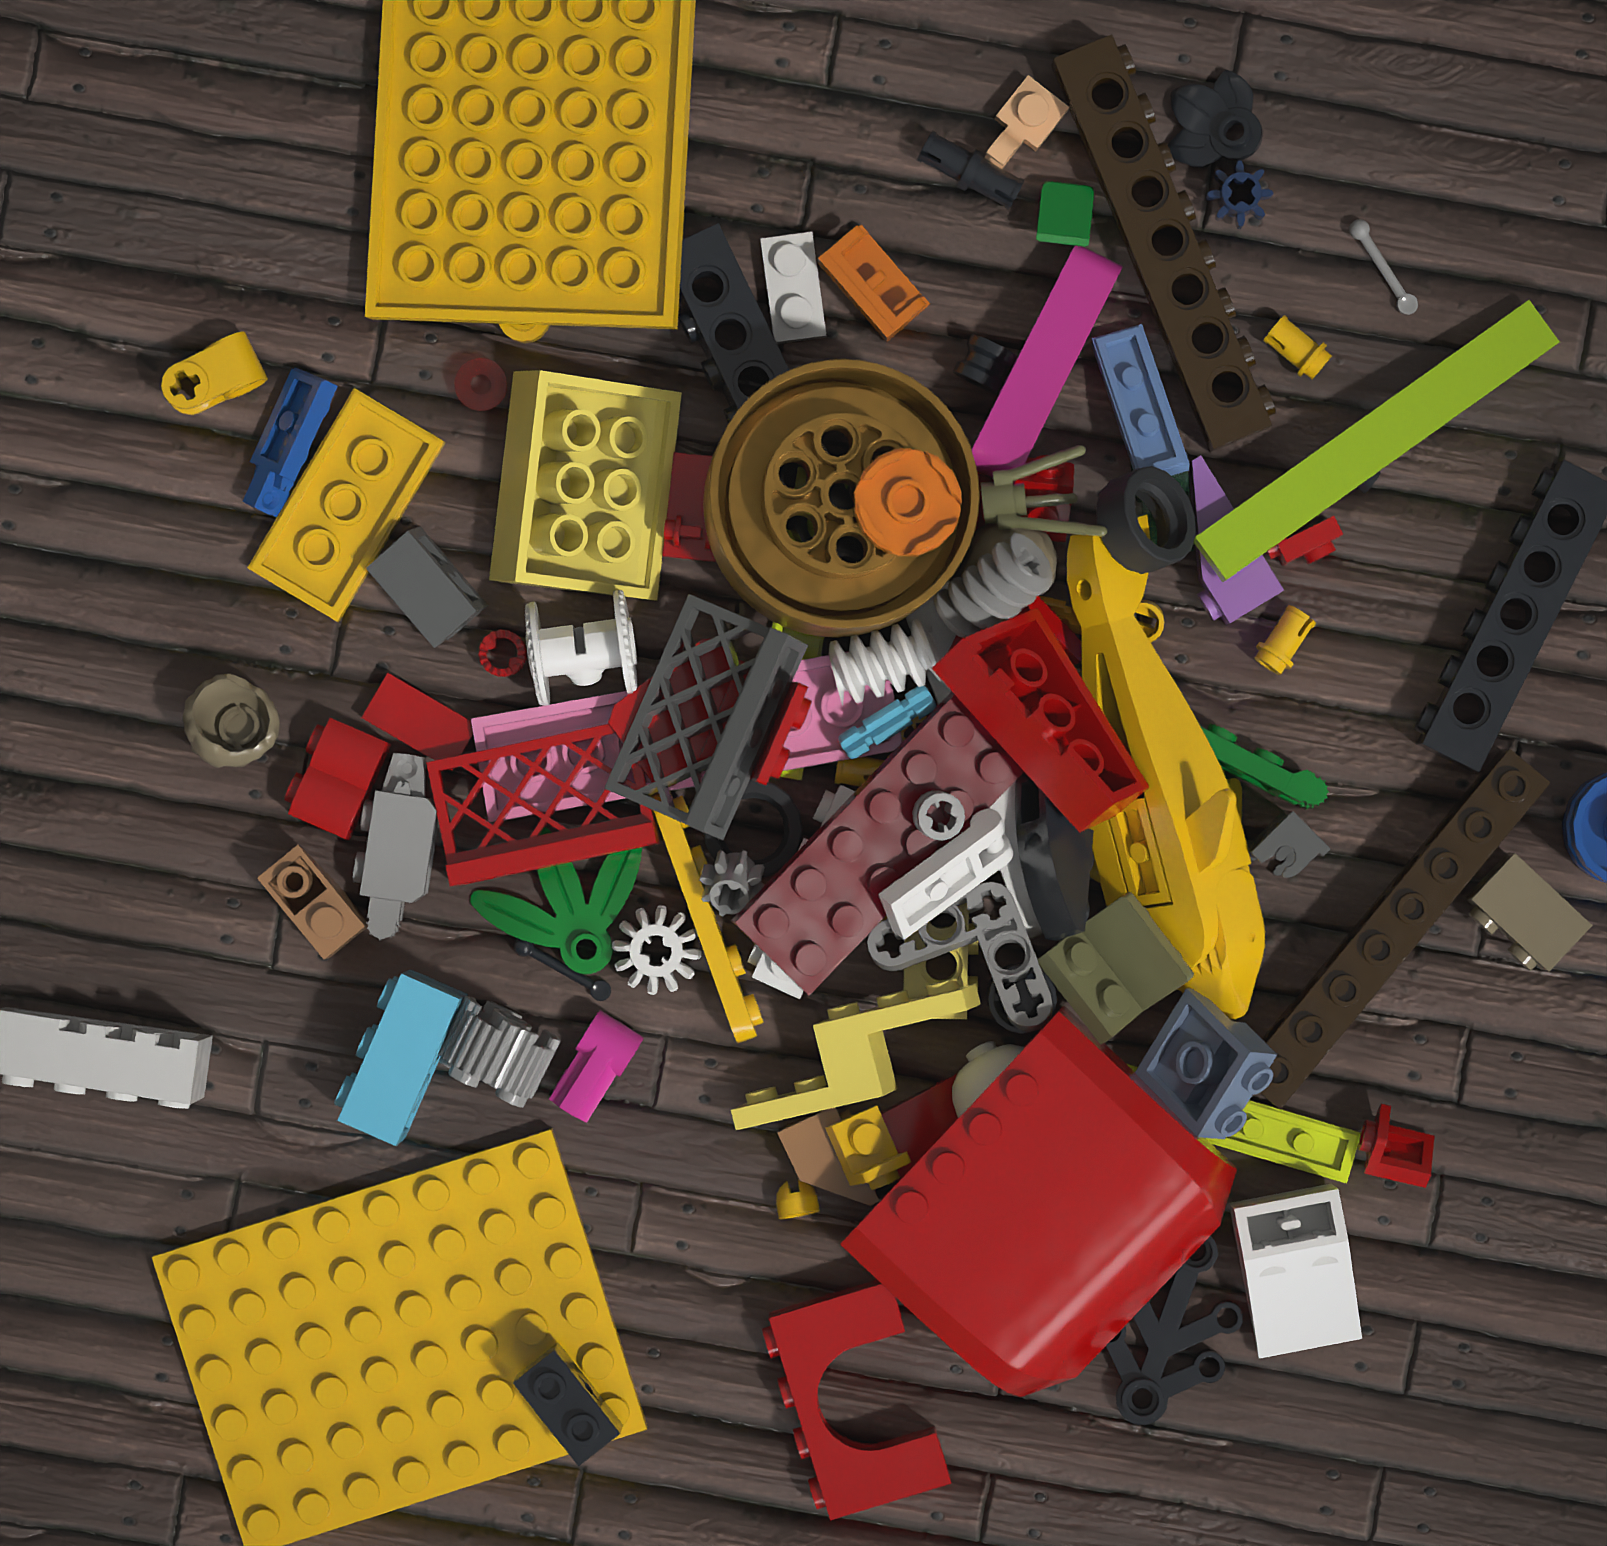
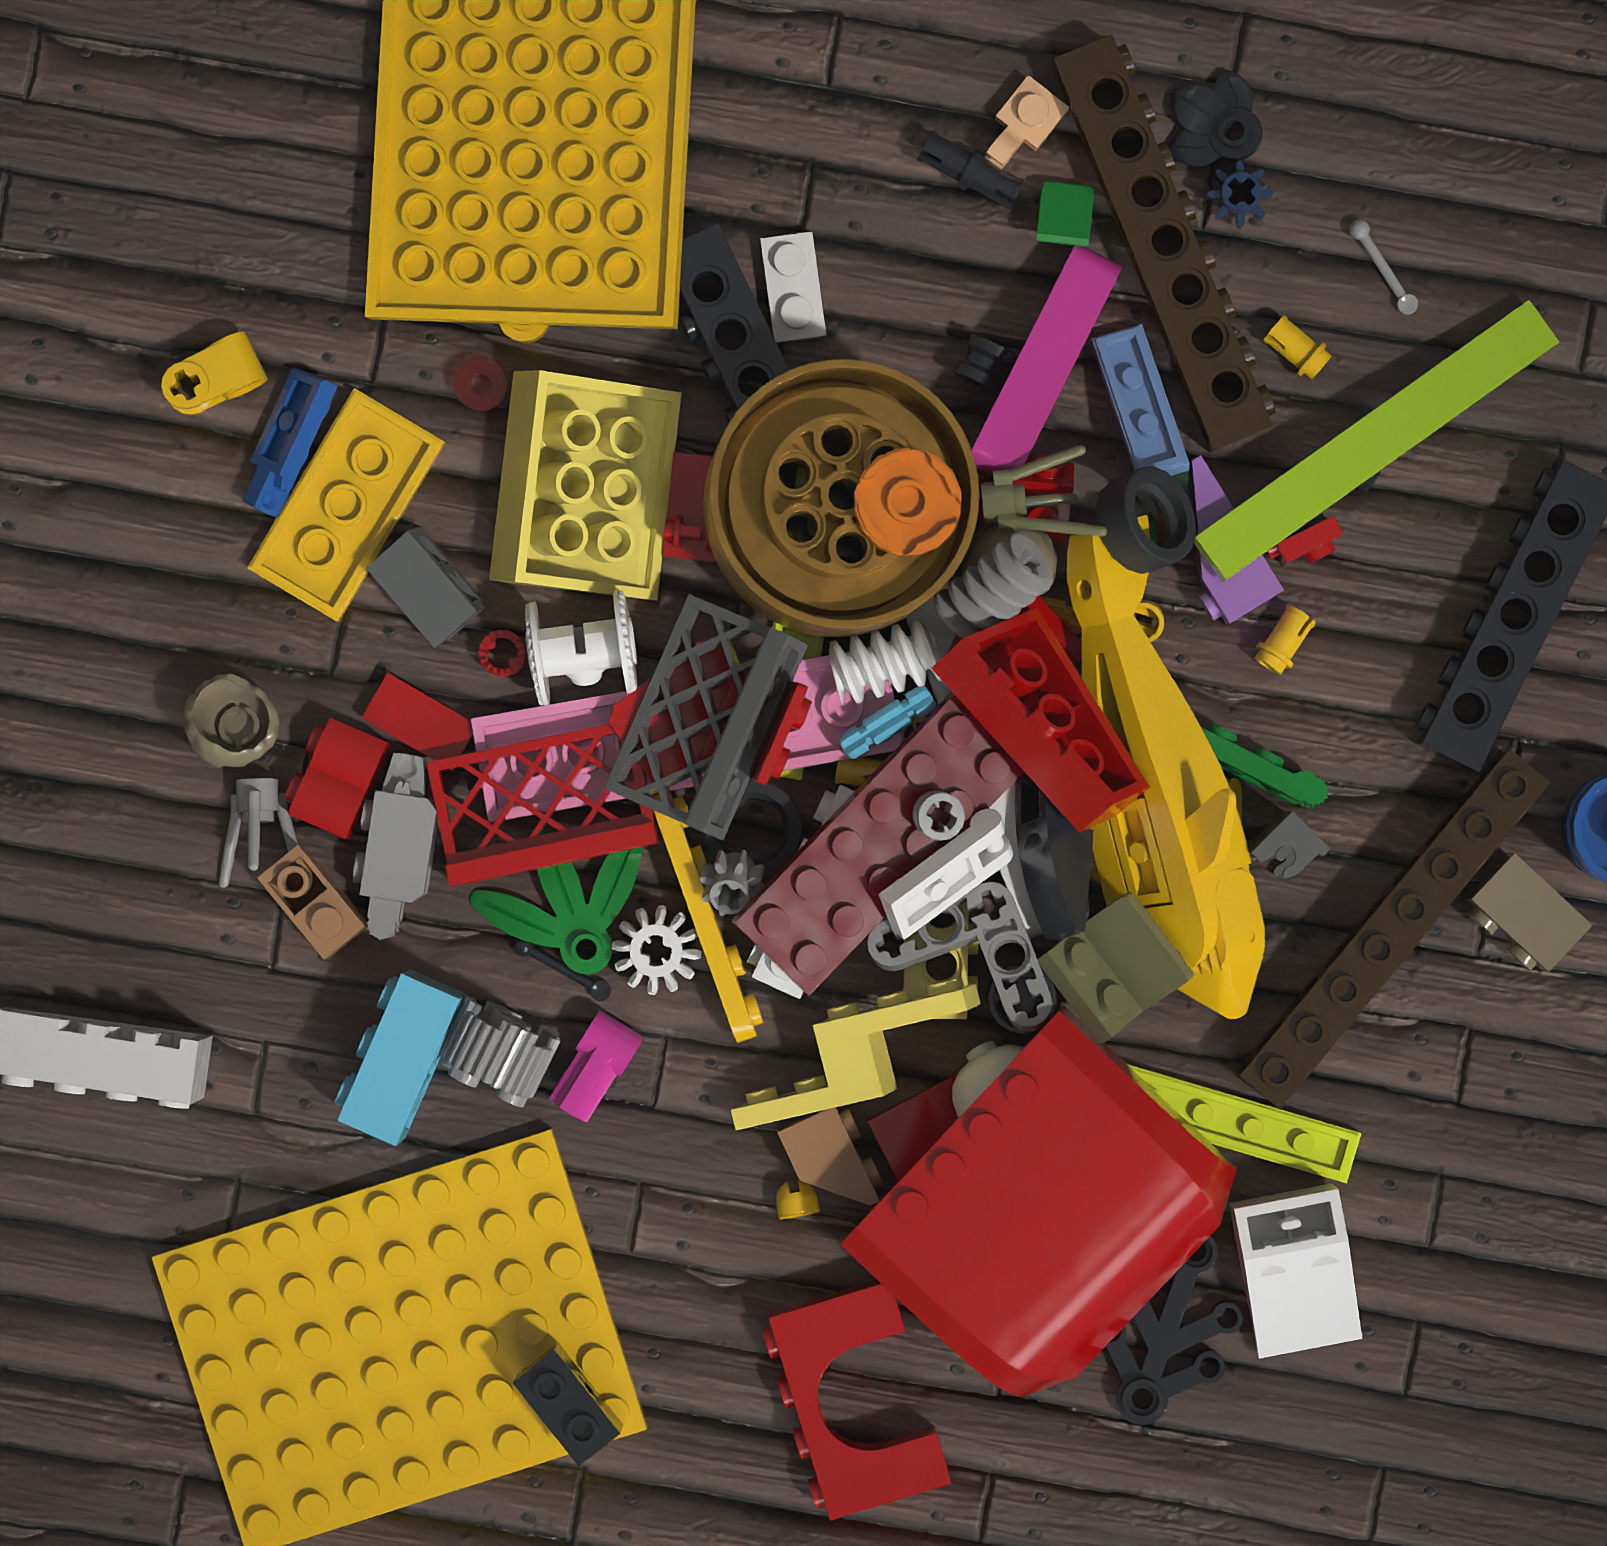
(254, 804): none -> light grey plant
(866, 1149): yellow bracket -> none
(873, 282): orange hinge -> none
(1206, 1067): sand blue plate -> none
(1396, 1151): red bracket -> none

